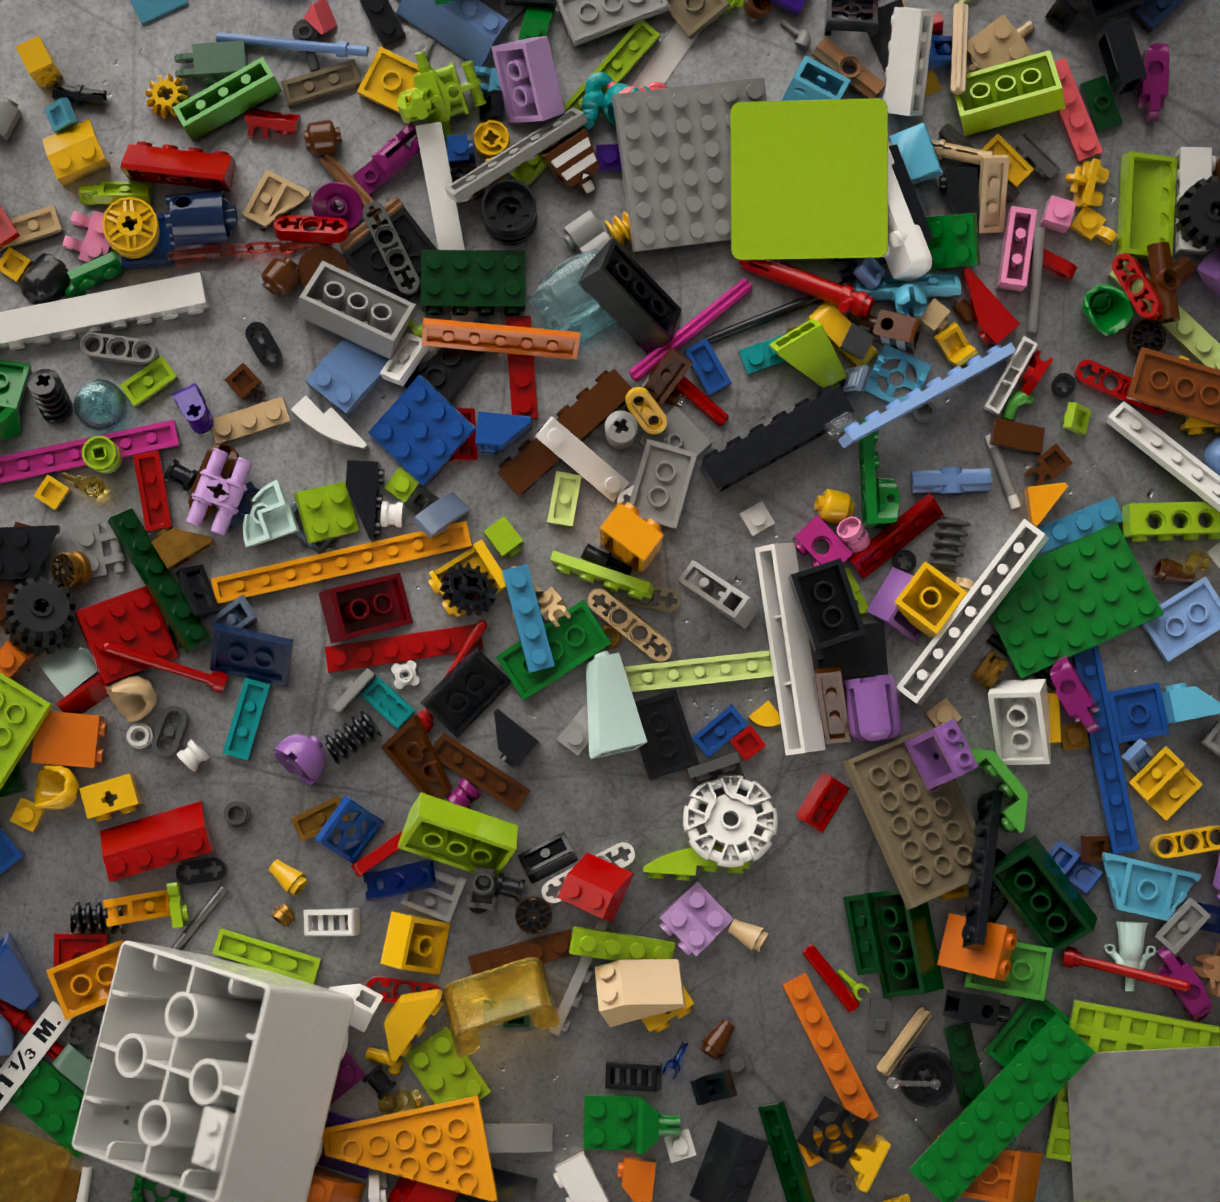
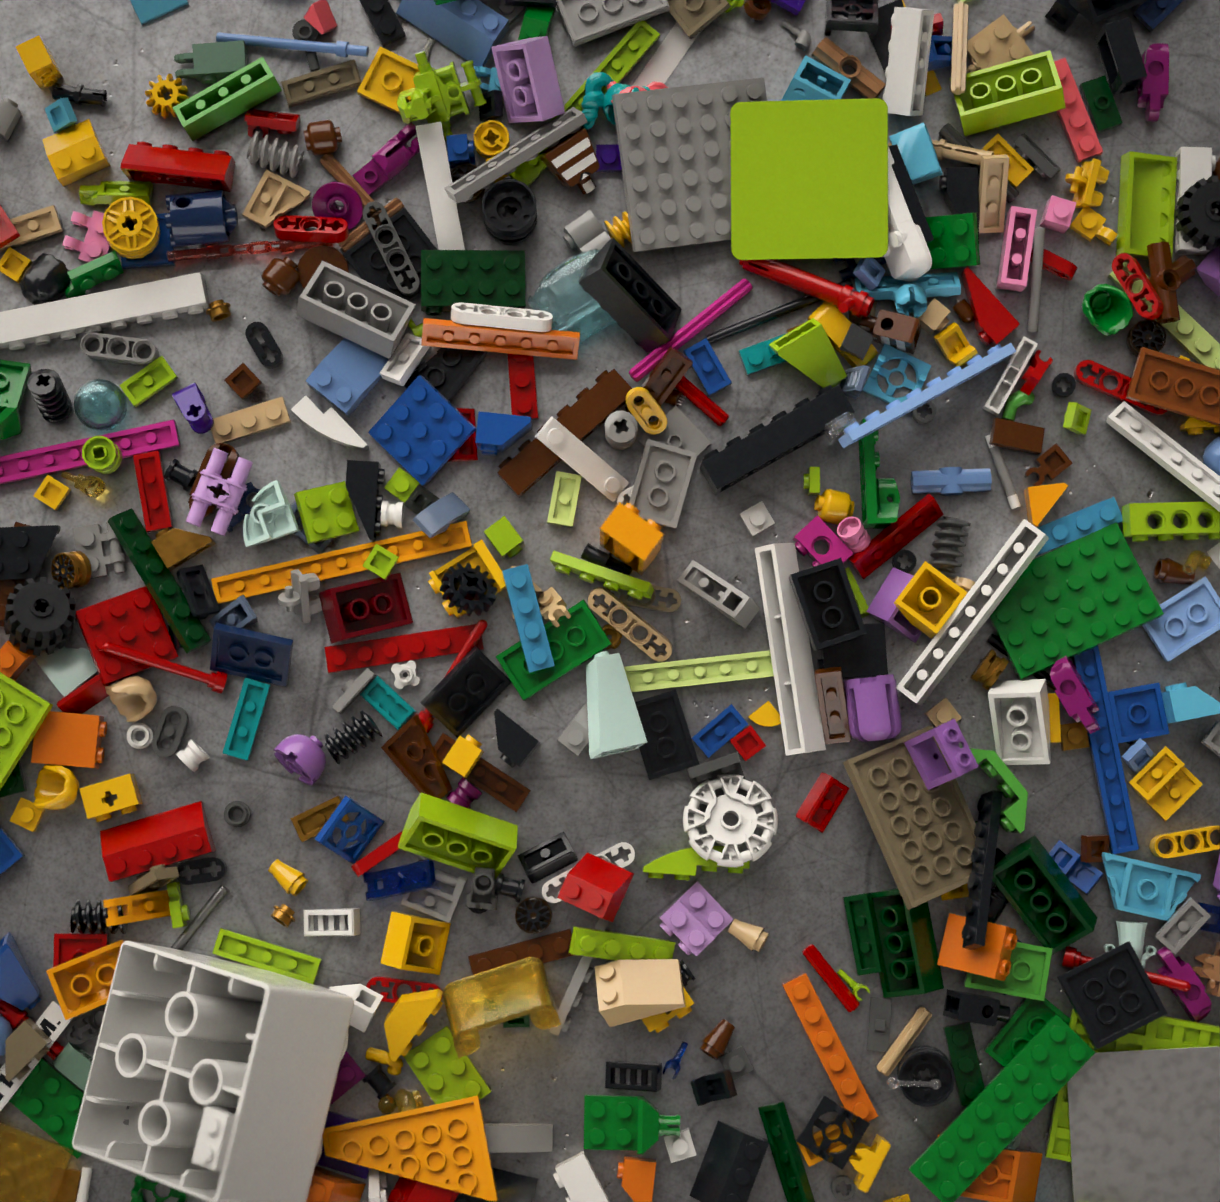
(23, 1047): none -> dark tan slope
(154, 880): none -> dark tan plate
(218, 310): none -> pearl gold plate
(276, 155): none -> light grey piece
(297, 597): none -> light grey hips
(380, 561): none -> lime plate
(464, 755): none -> yellow brick
(501, 317): none -> white beam
(686, 973): none -> black bush
(812, 481): none -> lime plate
(1112, 995): none -> black plate

